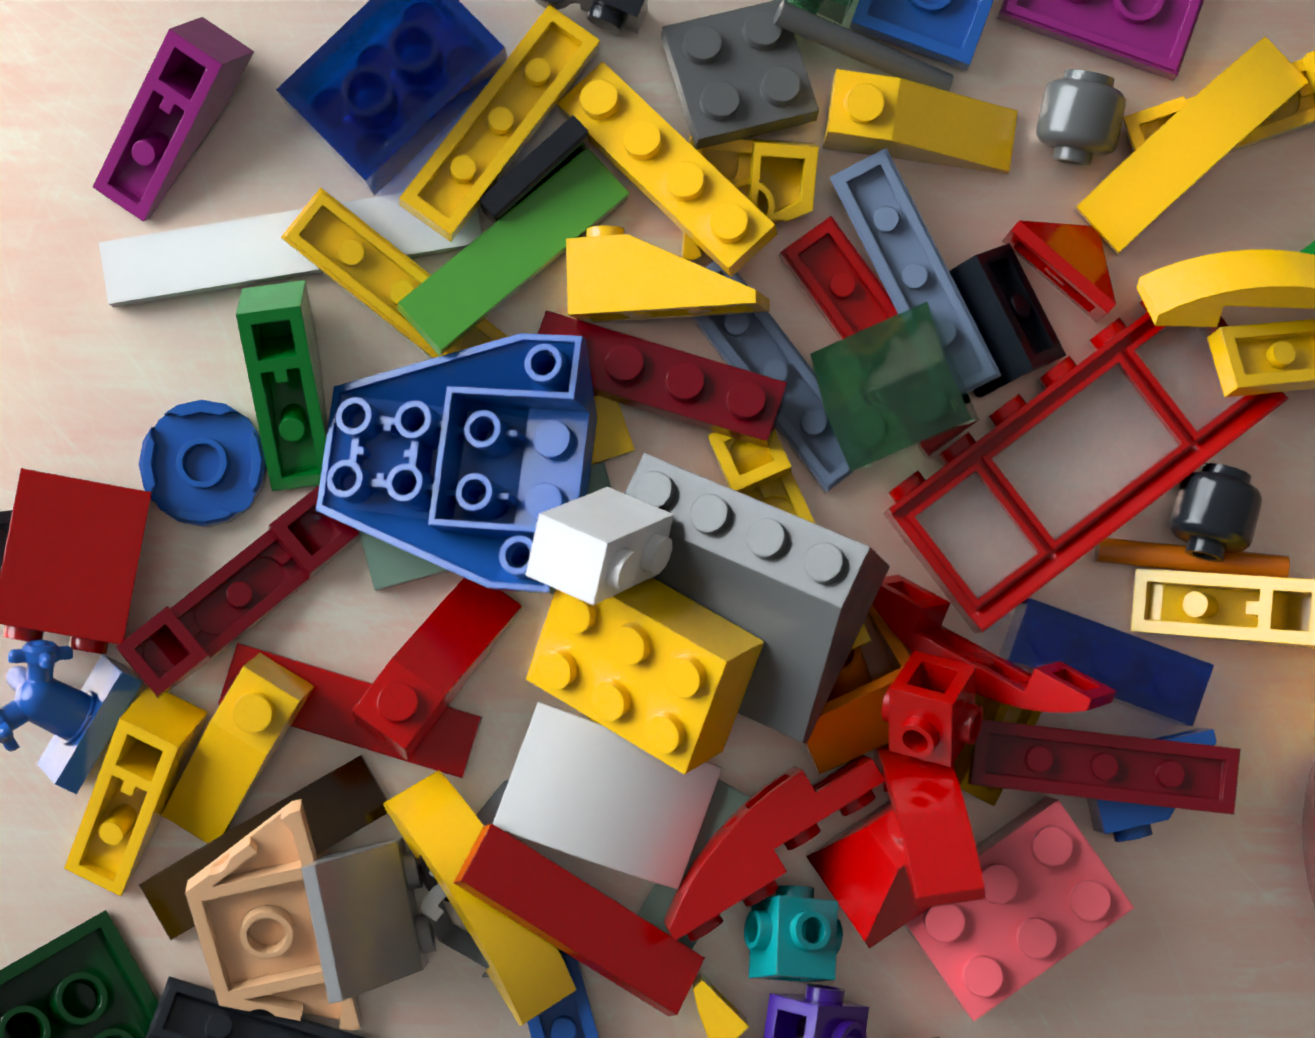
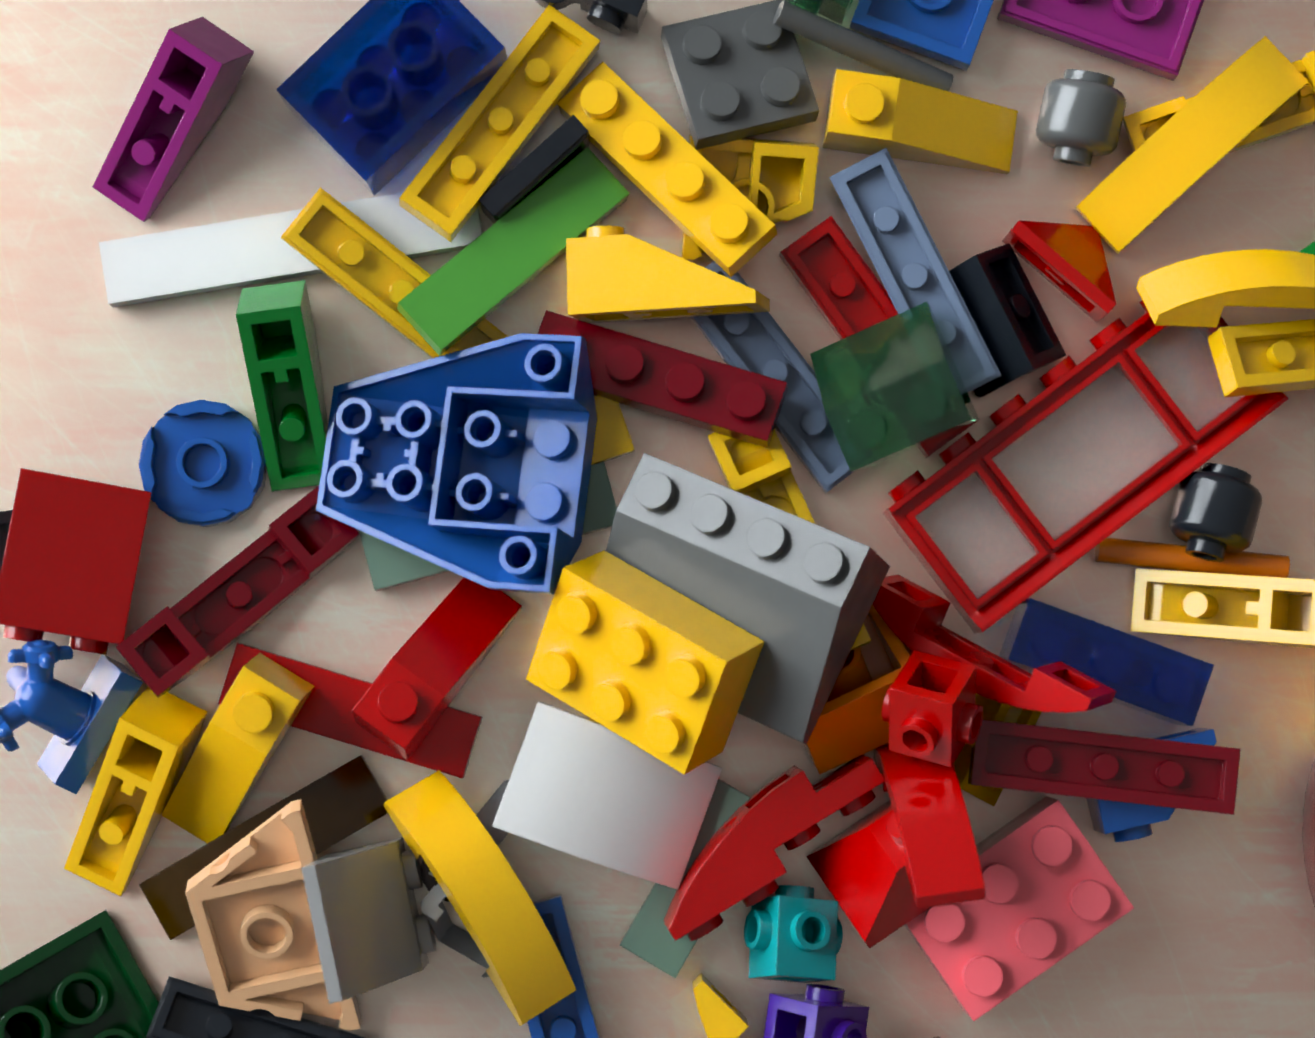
(579, 920): red tile -> none
(600, 545): white brick -> none

